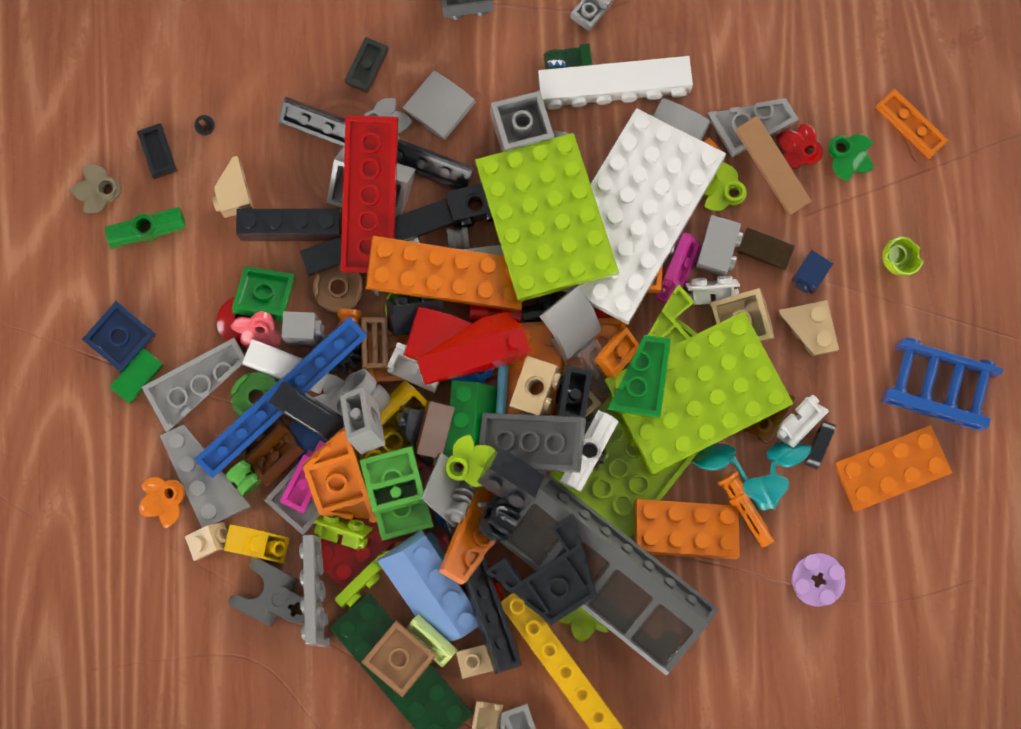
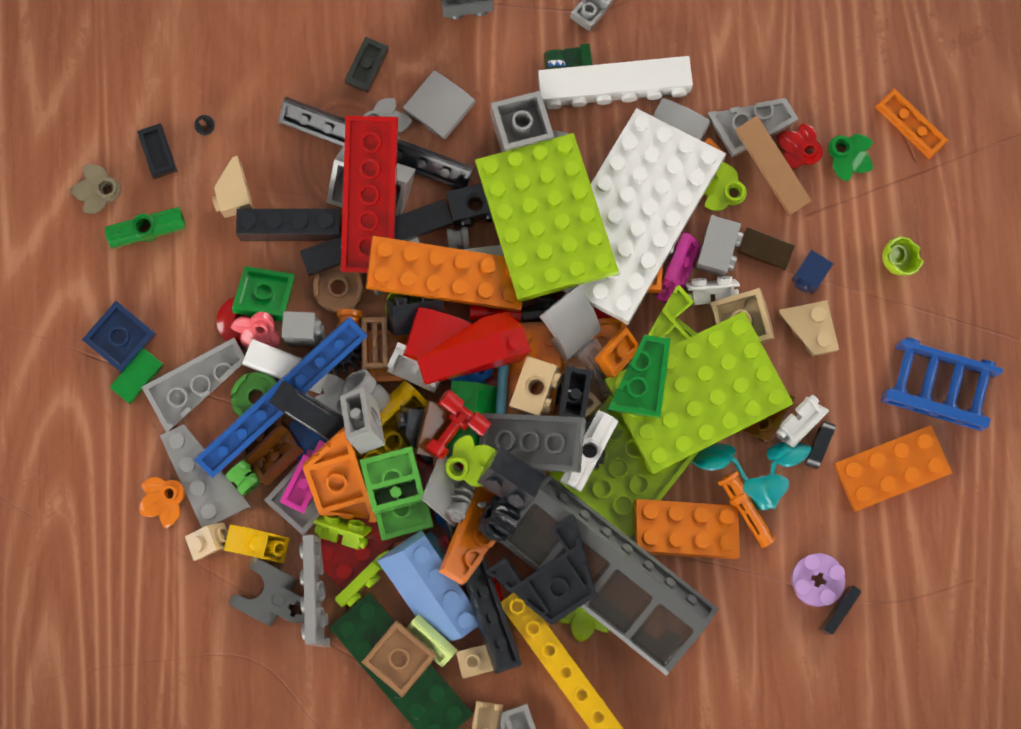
(460, 418): none -> red bar
(840, 610): none -> black tile

